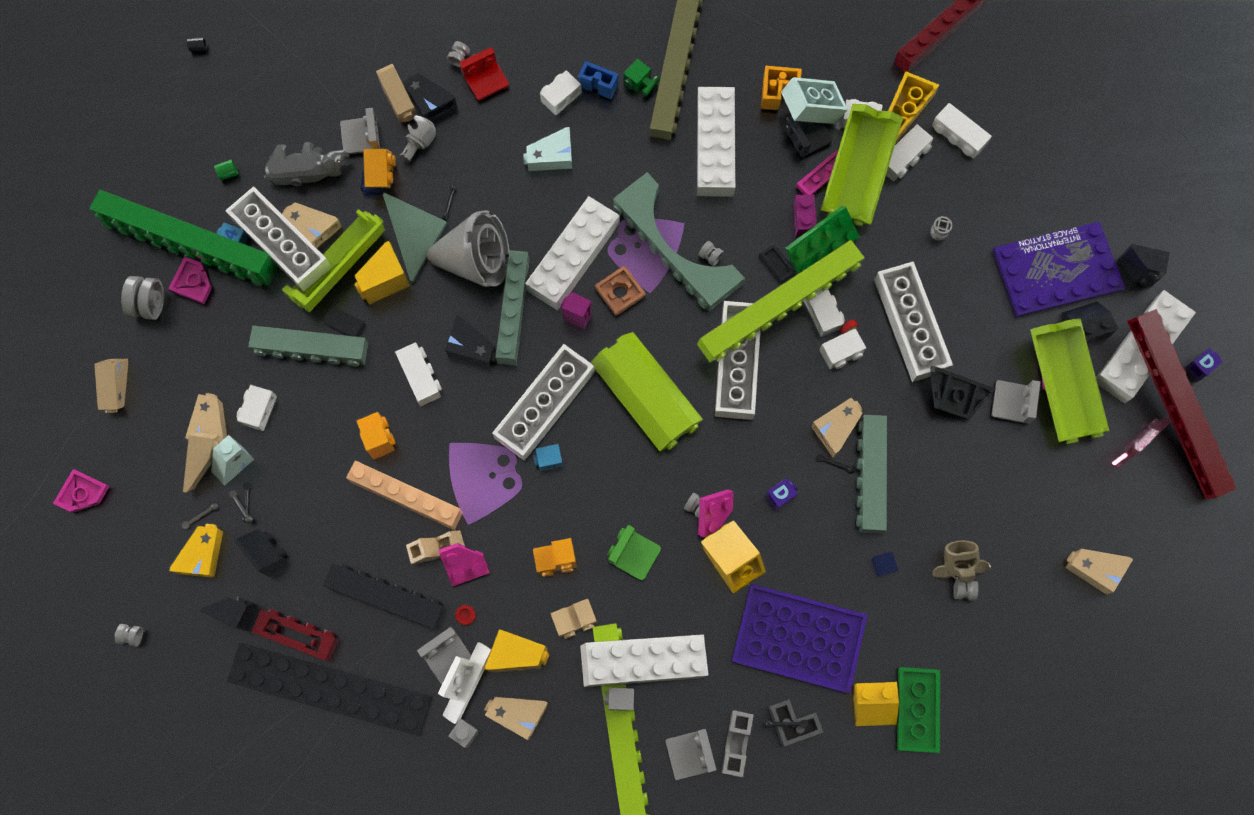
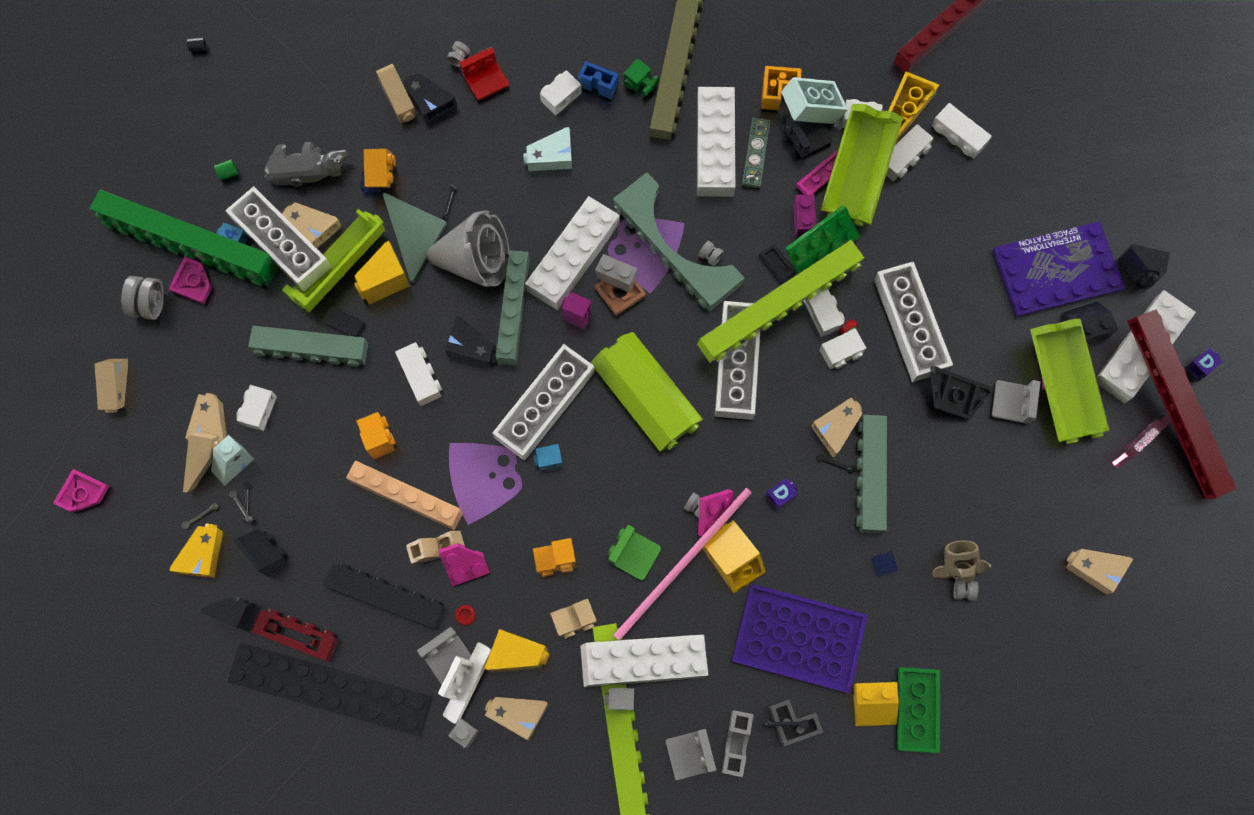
(129, 635): light grey wheel -> none
(360, 133): light grey bracket -> none
(419, 137): light grey piece -> none
(616, 273): none -> light grey brick
(682, 564): none -> bright pink piece
(756, 153): none -> tile
(941, 232): light grey wheel -> none

